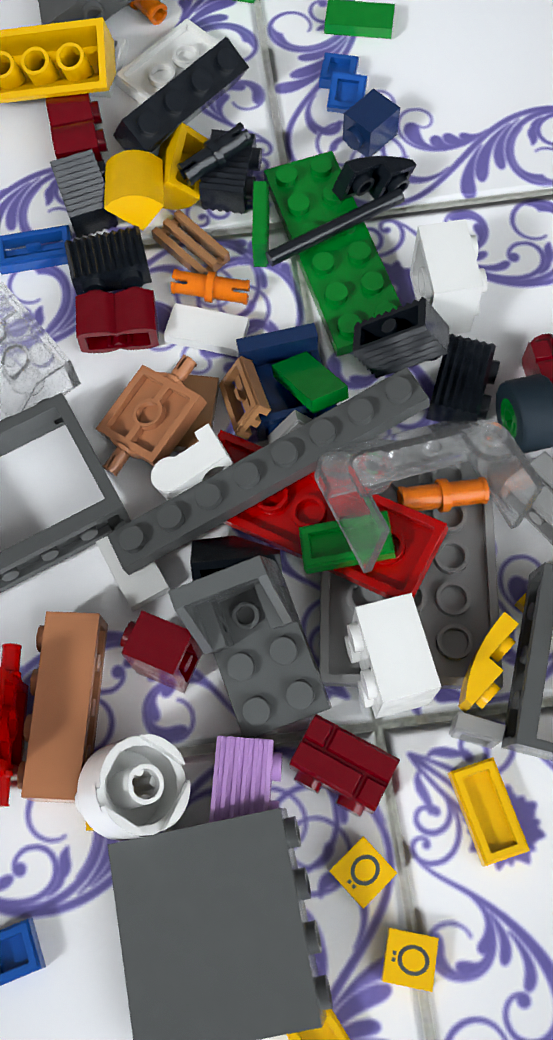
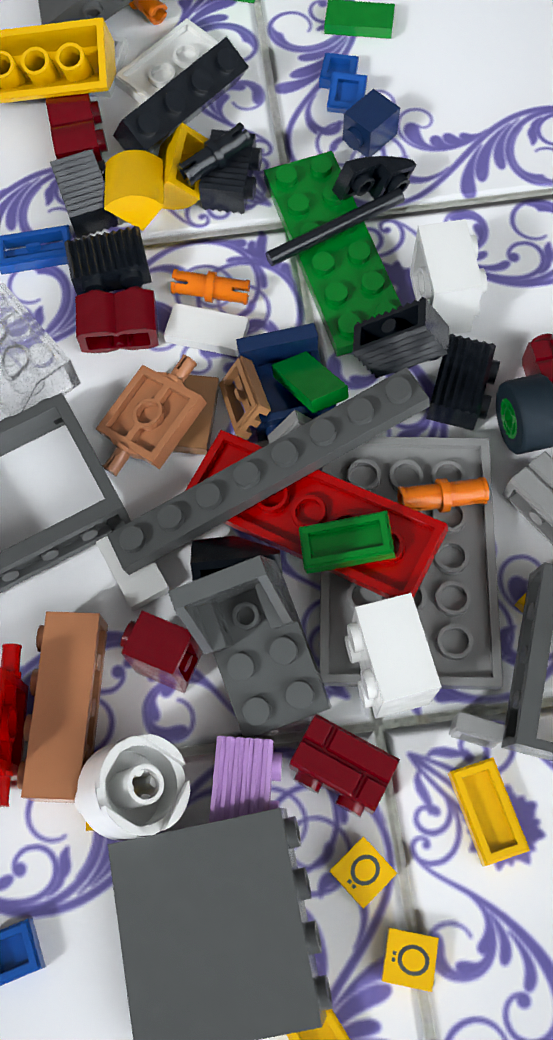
(173, 227): medium nougat tile -> none
(192, 466): white leg -> none
(260, 224): green tile -> none
(369, 467): clear windscreen -> none
(482, 671): yellow slope -> none

